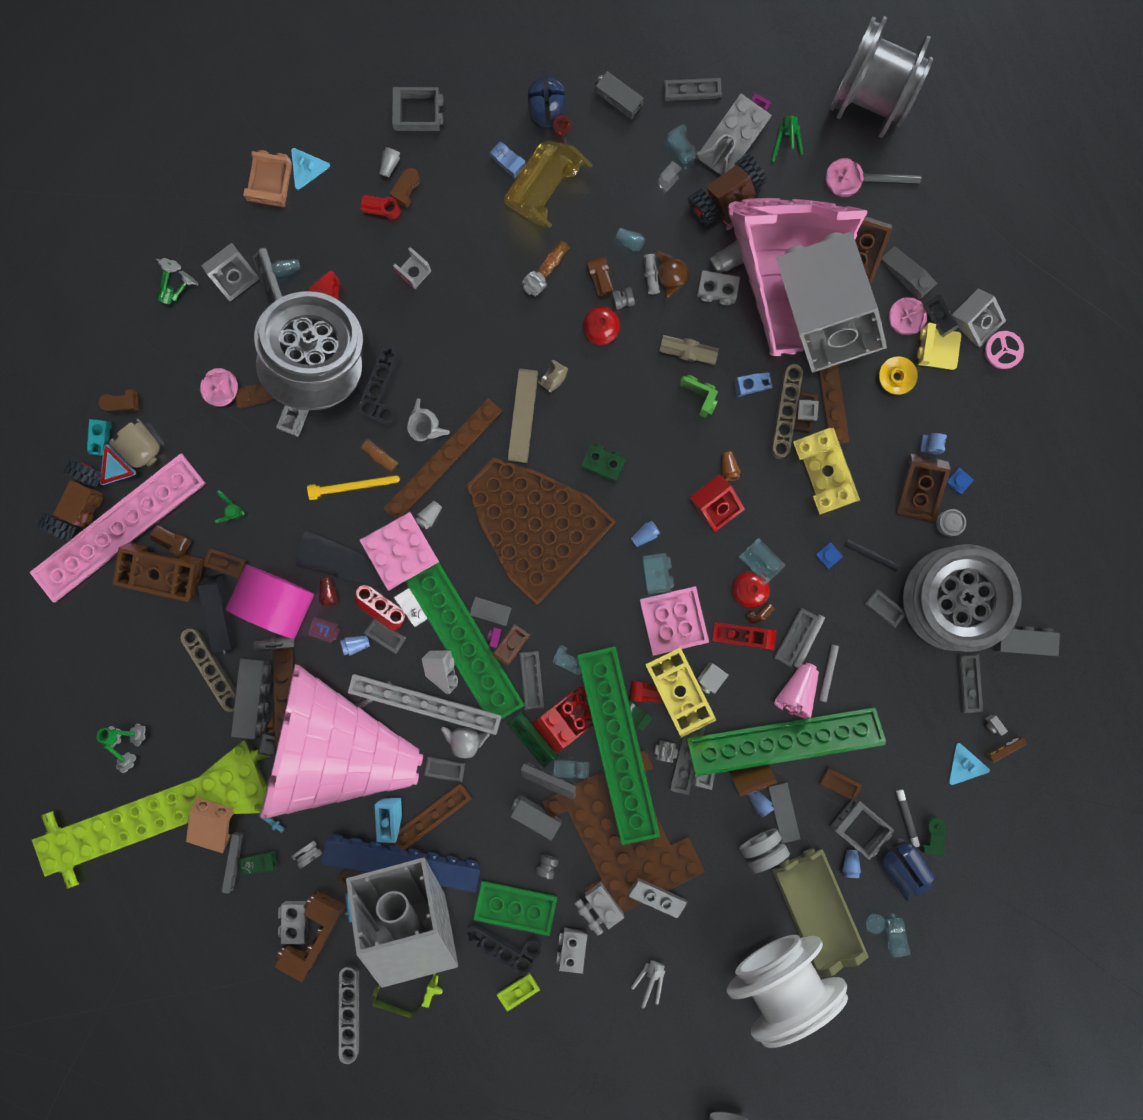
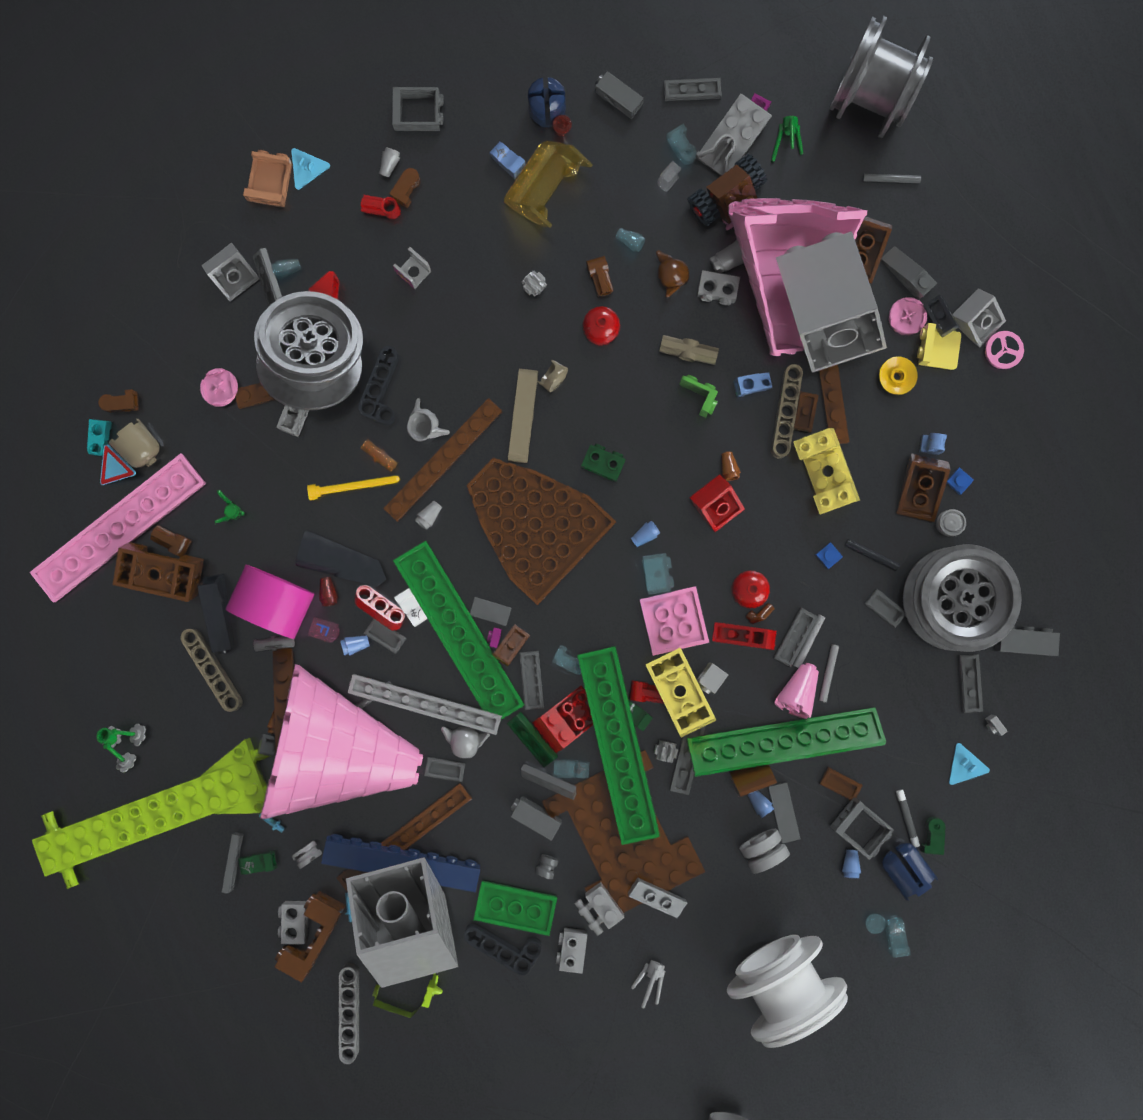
(76, 502): brick -> none
(165, 292): plant -> none
(209, 825): nougat panel -> none
(224, 563): reddish brown plate -> none
(251, 698): dark grey brick -> none
(388, 819): medium azure slope -> none
(399, 551): bright pink plate -> none
(440, 670): light grey slope -> none
(518, 991): lime plate -> none
(553, 258): clear orange pin -> none
(623, 298): dark grey wheel -> none
(651, 274): light grey pin -> none
(704, 781): light grey plate -> none
(762, 560): clear light blue brick -> none
(807, 410): light grey plate -> none
(820, 911): olive cylinder -> none
(844, 177): bright pink tile -> none
(1006, 749): reddish brown tile -> none

